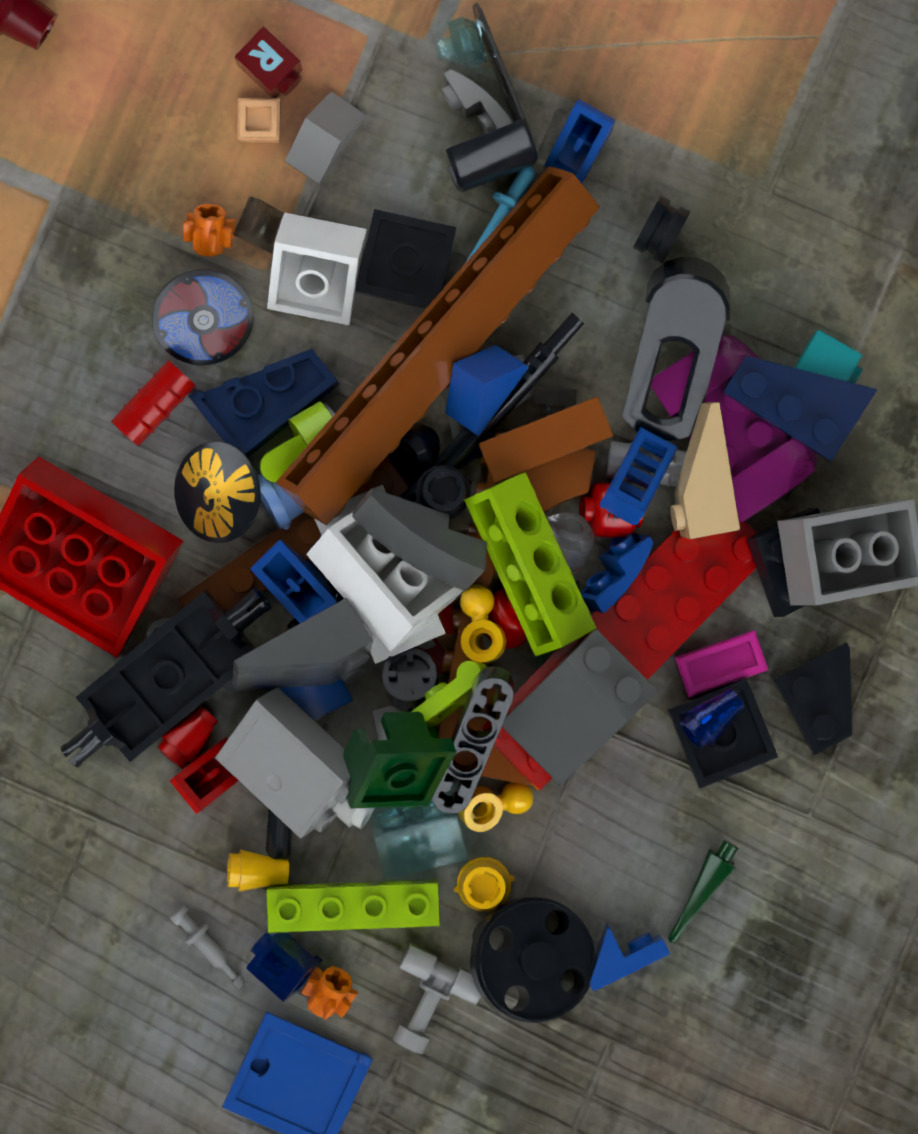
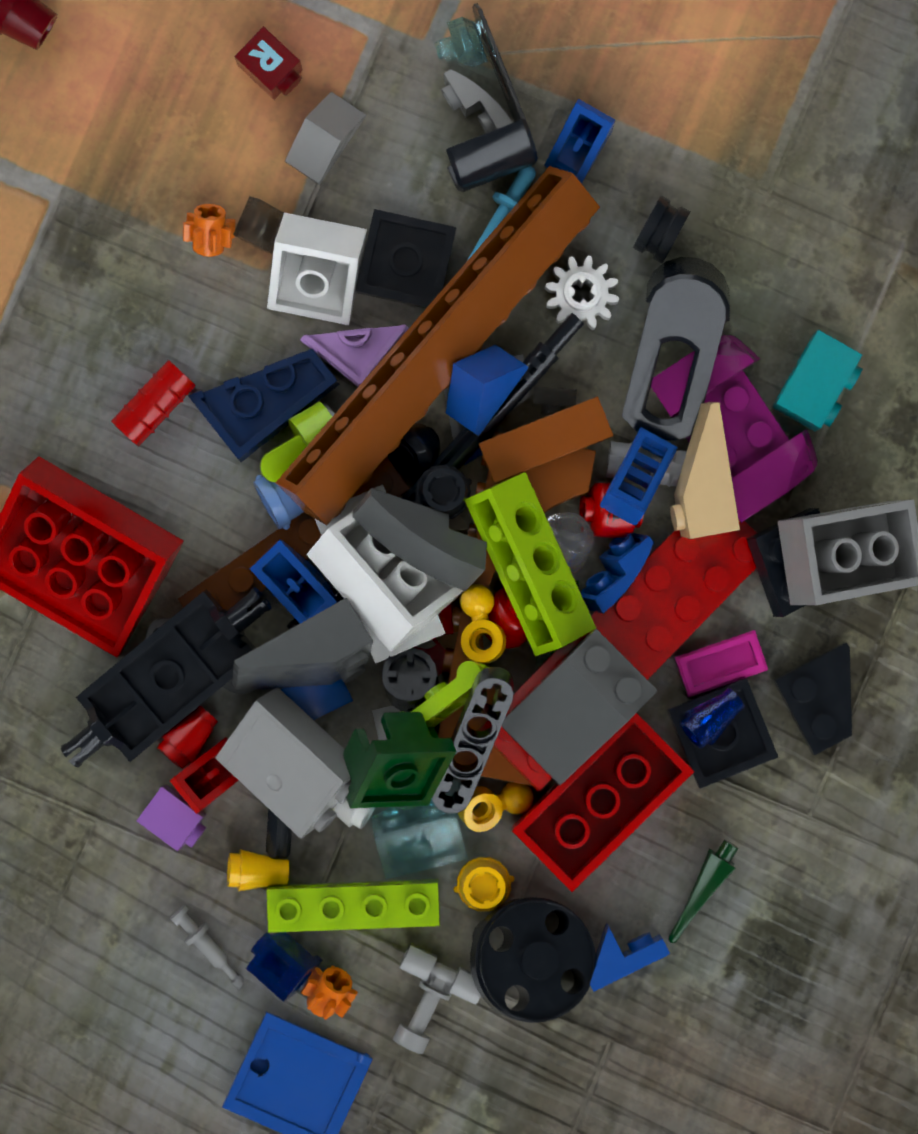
(172, 819): none -> medium lavender brick
(202, 317): shield -> none
(217, 492): shield -> none
(259, 120): light nougat tile -> none
(355, 351): none -> lavender tile
(580, 276): none -> white gear
(602, 802): none -> red brick
(800, 403): dark blue wing -> none

